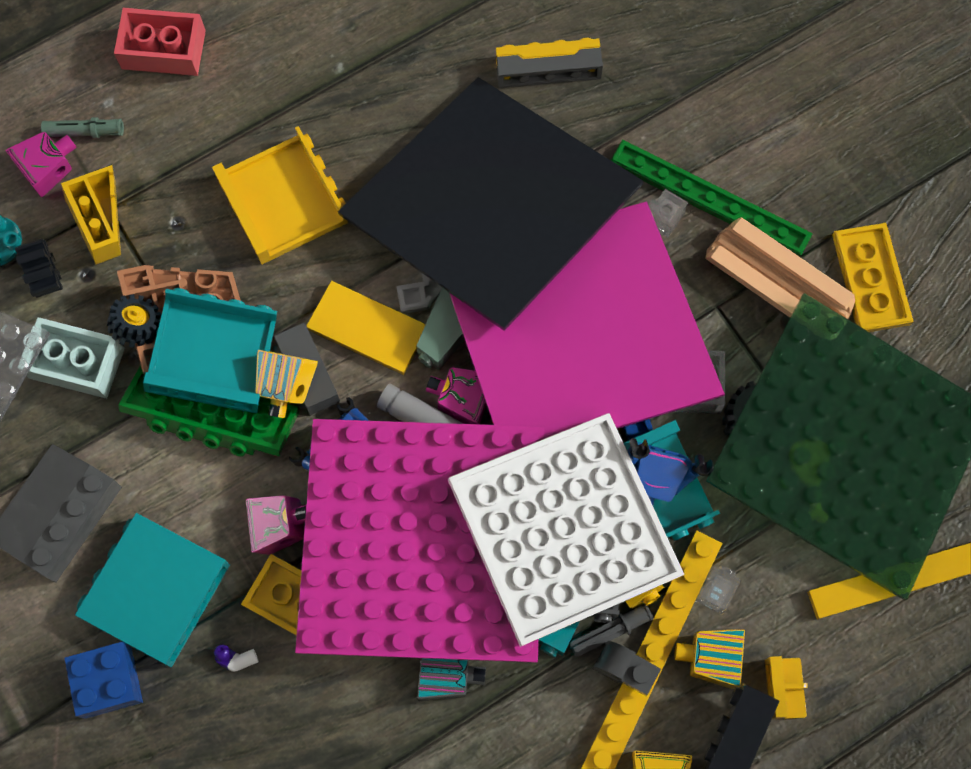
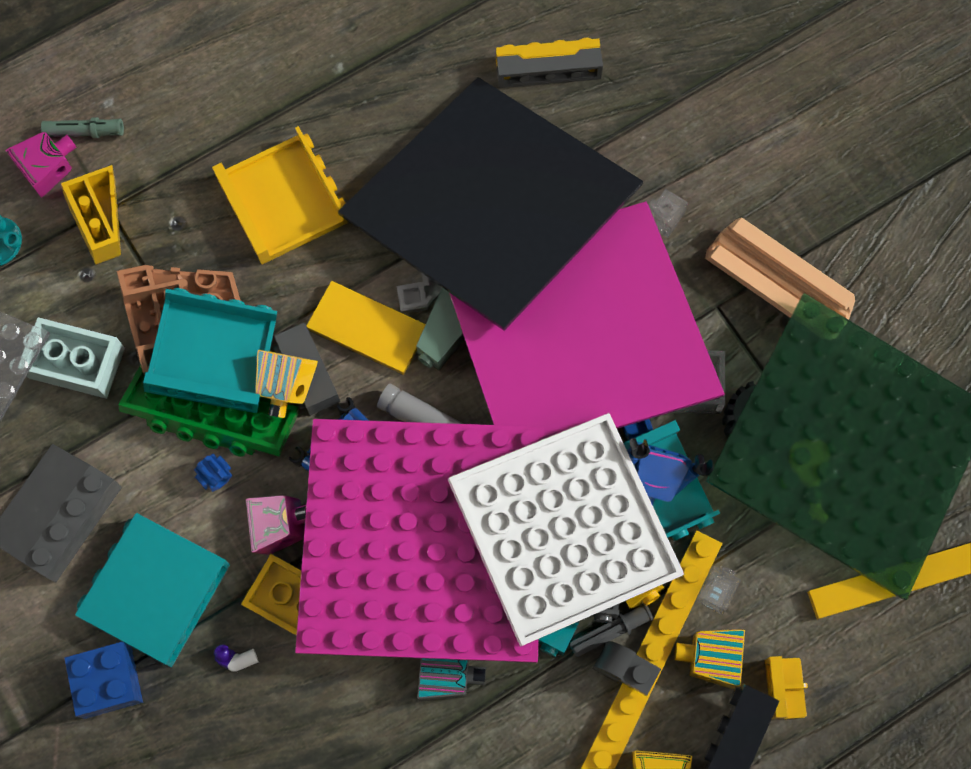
(38, 268): black gear -> none
(133, 320): black wheel -> none
(160, 41): coral brick -> none
(213, 472): none -> blue gear
(459, 395): dark pink torso -> none
(708, 196): green tile -> none
(873, 277): yellow tile -> none

